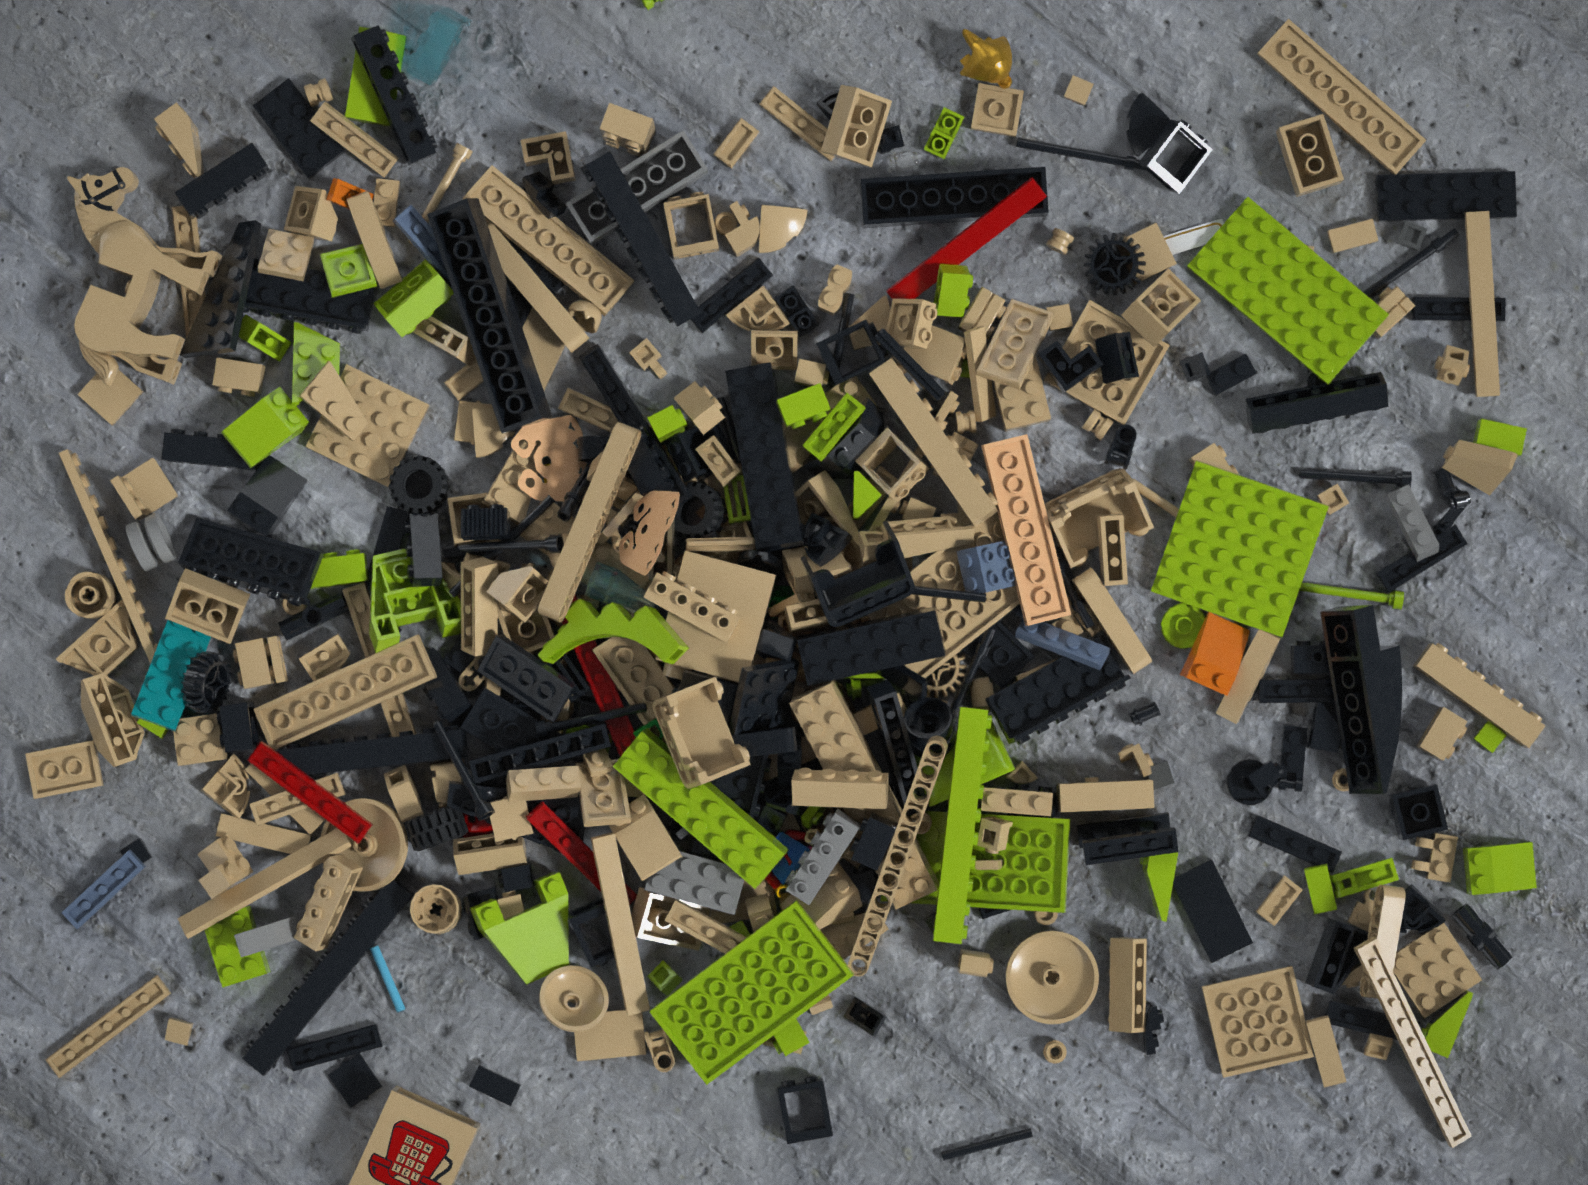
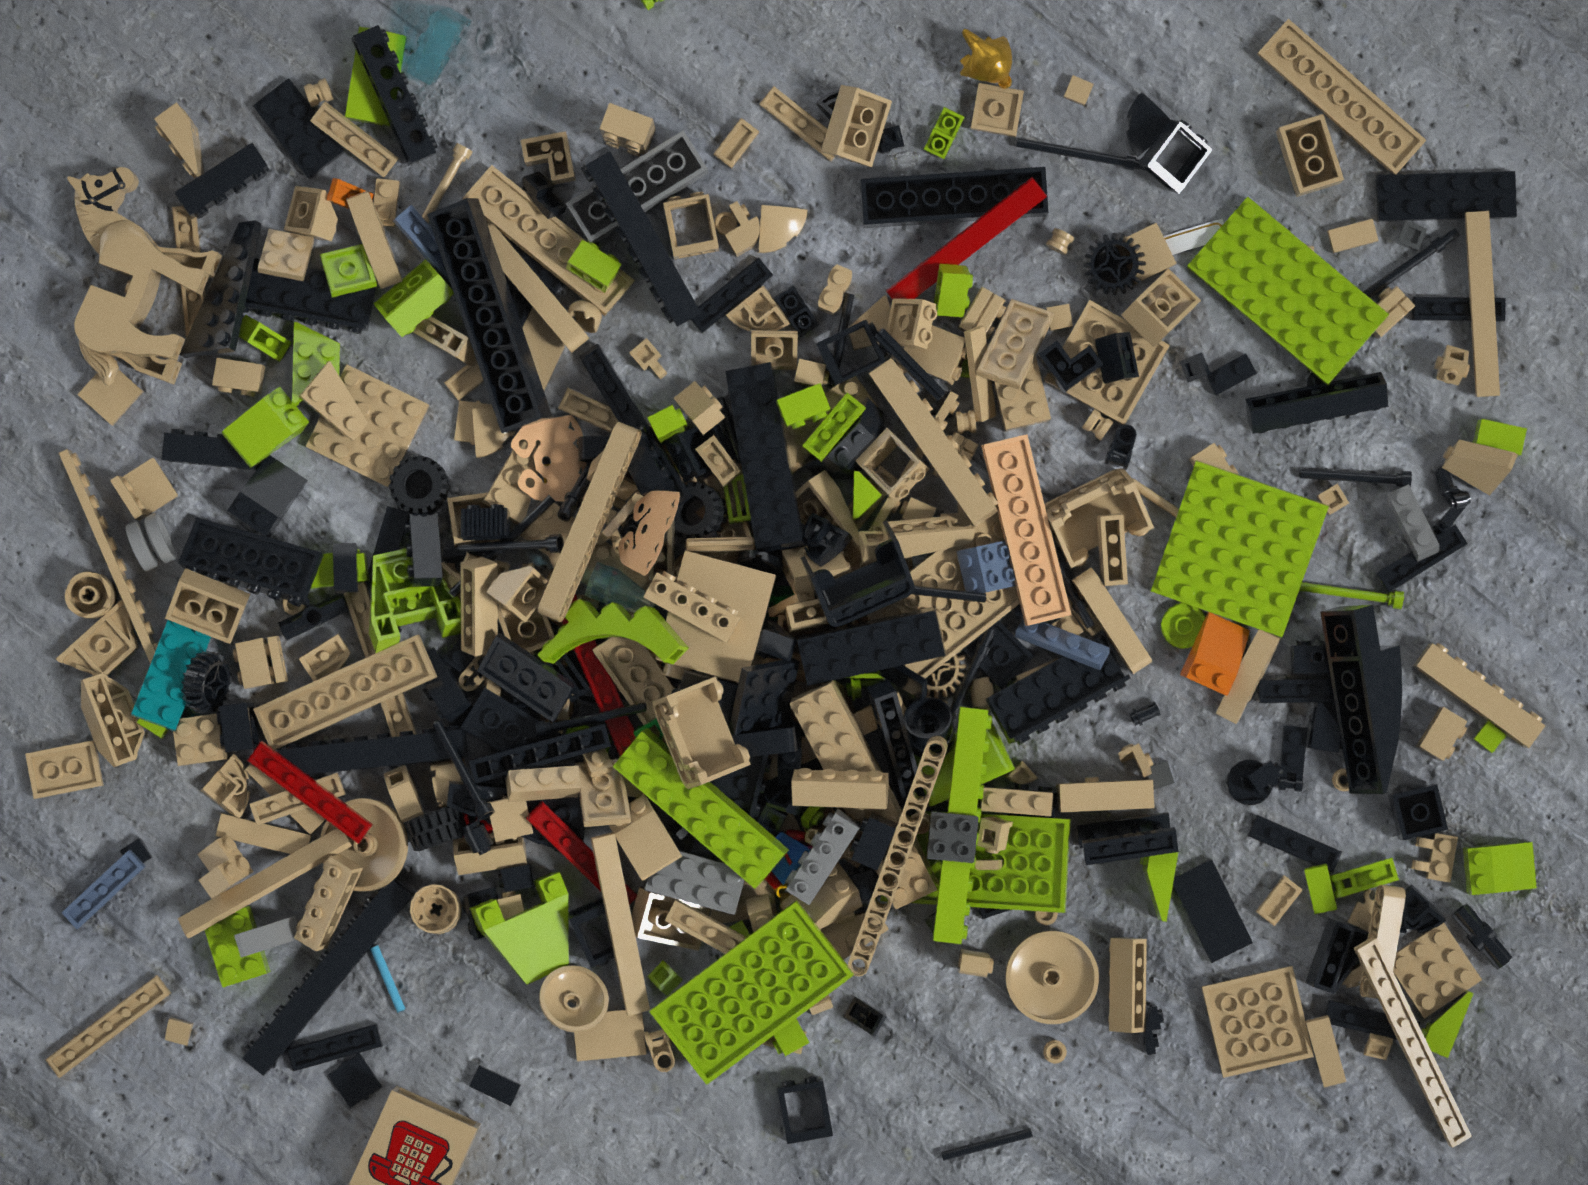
(345, 568): none -> black slope
(477, 837): none -> black brick
(594, 265): none -> lime brick
(952, 837): none -> dark grey bracket

